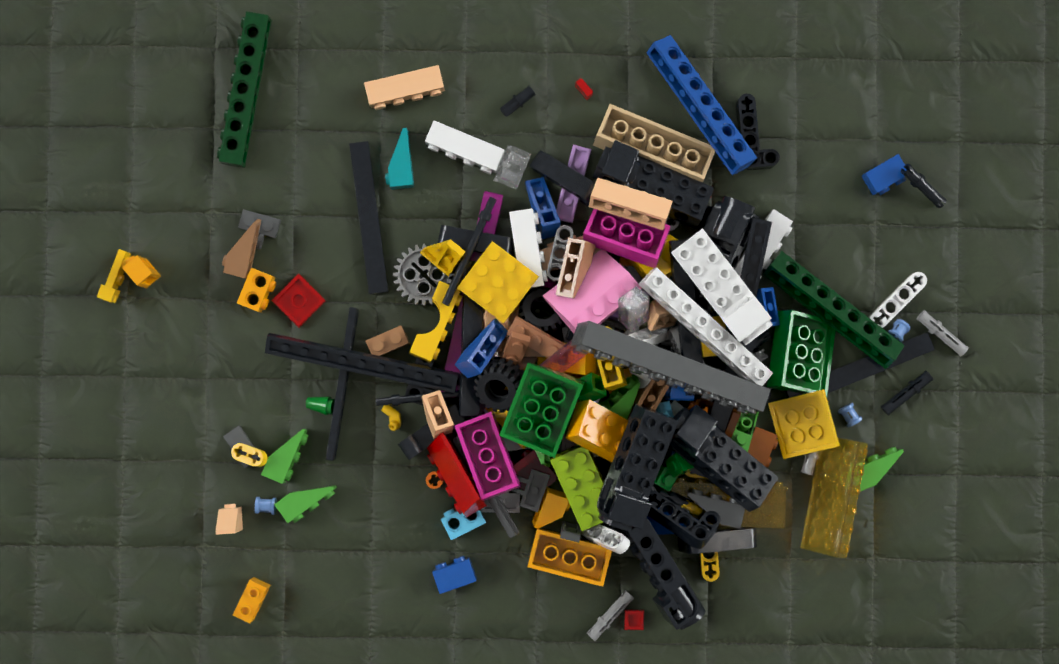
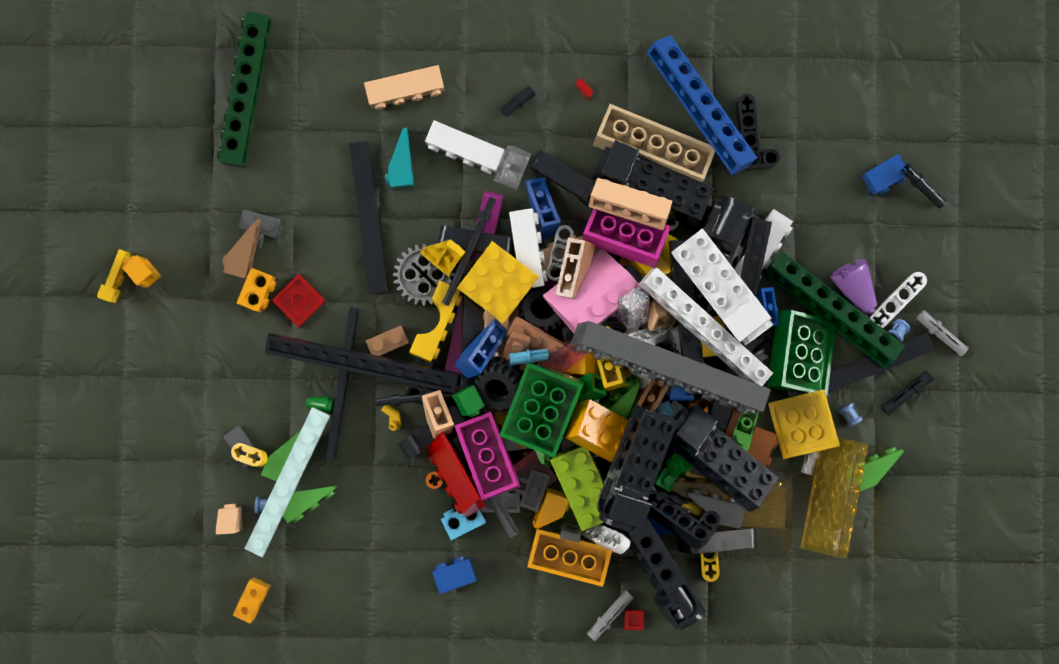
(287, 482): none -> light aqua plate
(468, 401): none -> green brick
(528, 356): none -> medium azure axle
(568, 202): lavender tile -> none
(856, 285): none -> medium lavender cone

